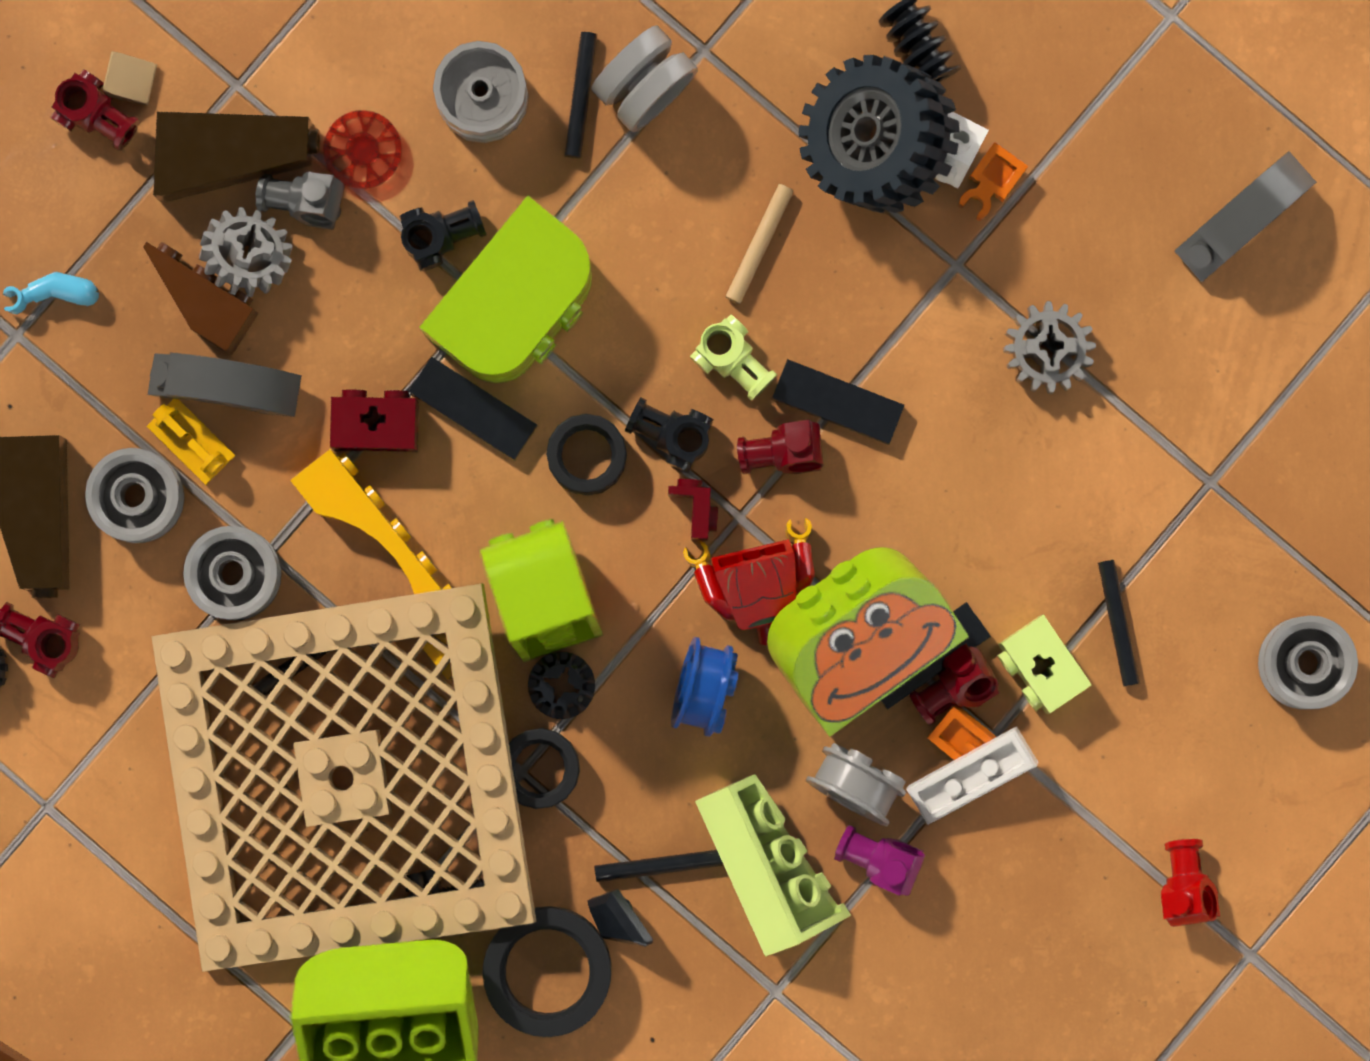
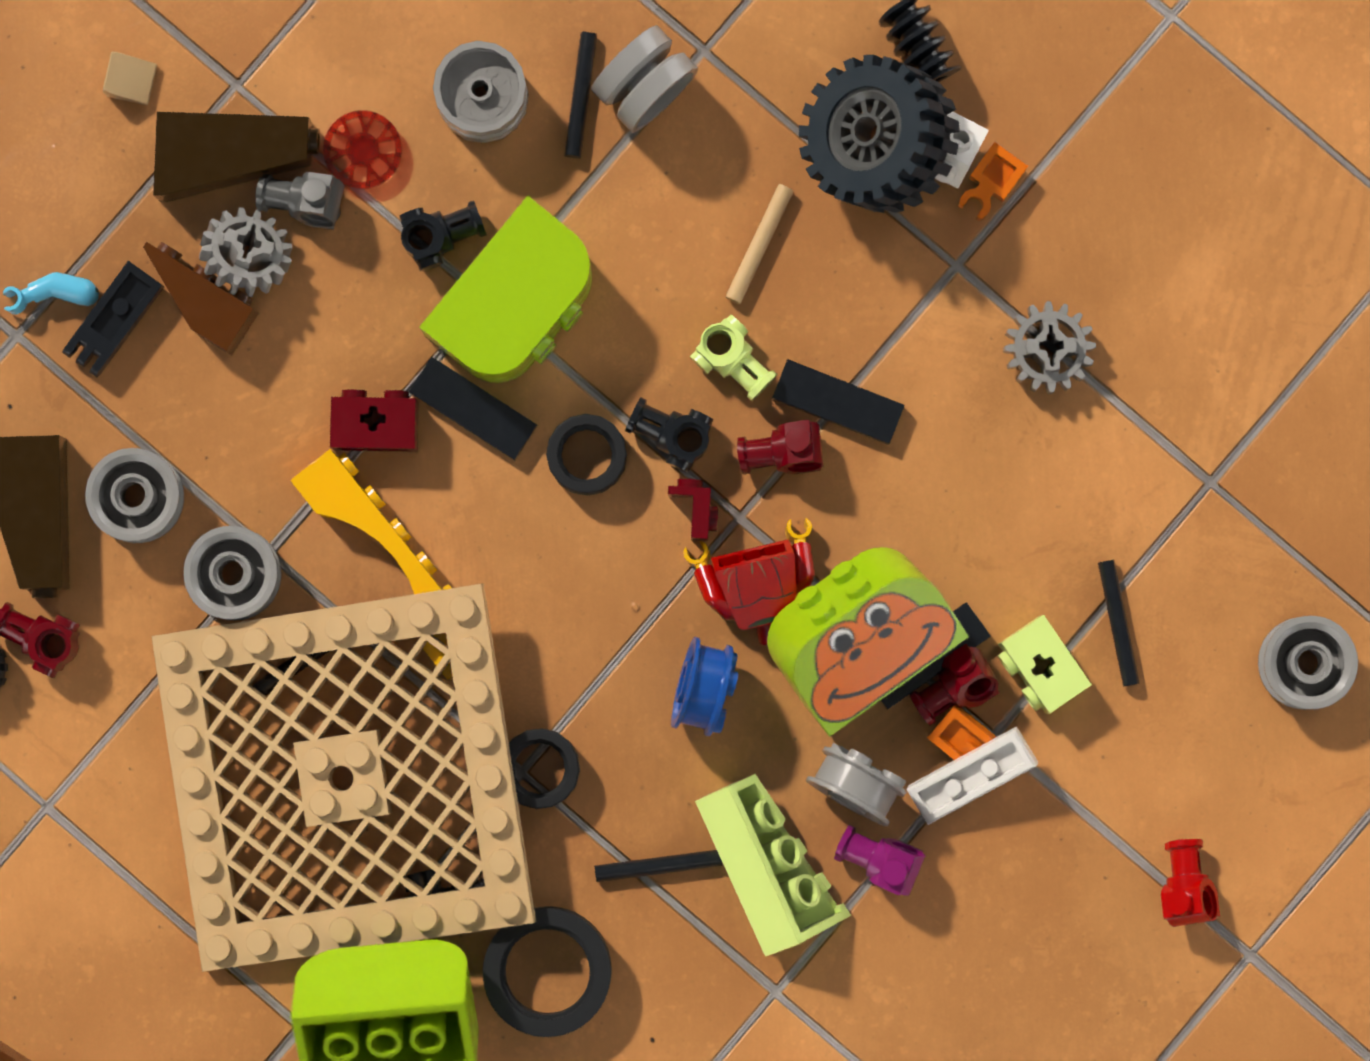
(94, 112): dark red connector -> none
(114, 317): none -> black hinge
(190, 440): yellow hinge -> none
(224, 383): dark grey arch -> none
(540, 590): lime brick -> none
(552, 667): black gear -> none
(617, 920): black piece -> none
(1245, 216): dark grey arch -> none

